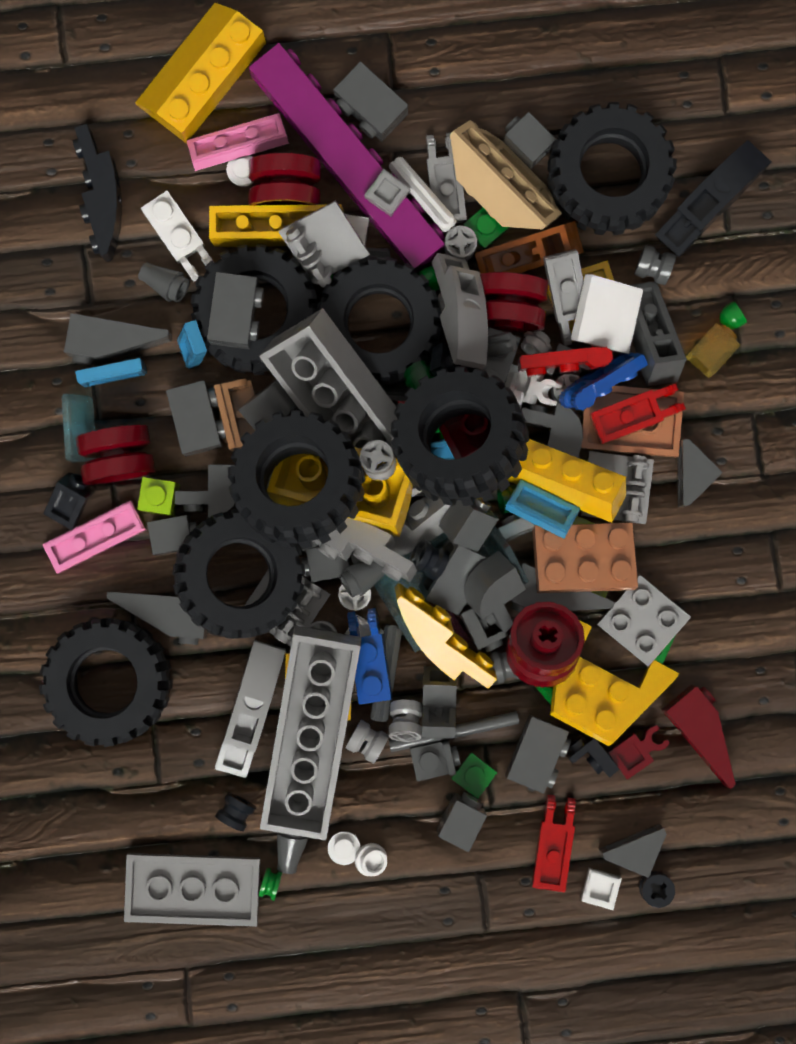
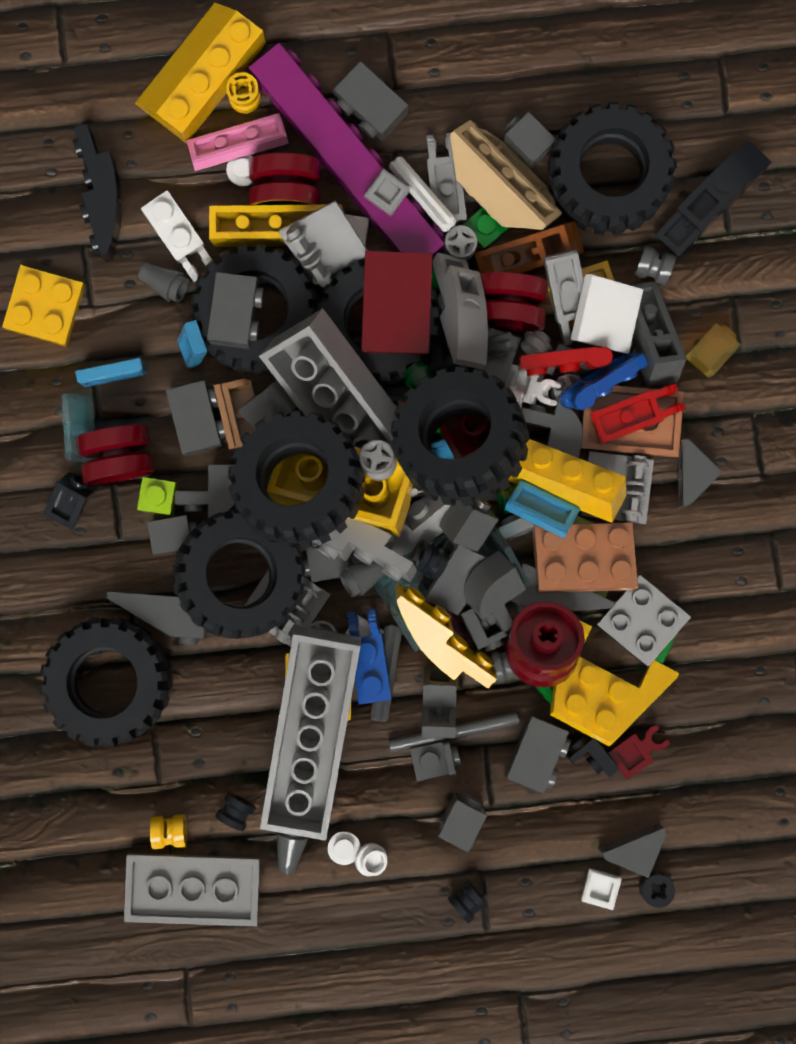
(43, 305): none -> yellow plate
(94, 537): bright pink tile -> none
(104, 339): dark grey slope -> none
(168, 831): none -> yellow wheel
(243, 99): none -> yellow wheel
(250, 709): light grey slope -> none
(270, 884): green bush -> none
(355, 603): white wheel -> none
(374, 744): light grey wheel -> none
(396, 303): none -> dark red tile
(405, 721): light grey wheel -> none
(468, 902): none -> black wheel
(474, 775): green plate -> none
(554, 848): red hinge -> none
(701, 726): dark red slope -> none
(732, 316): green hinge -> none

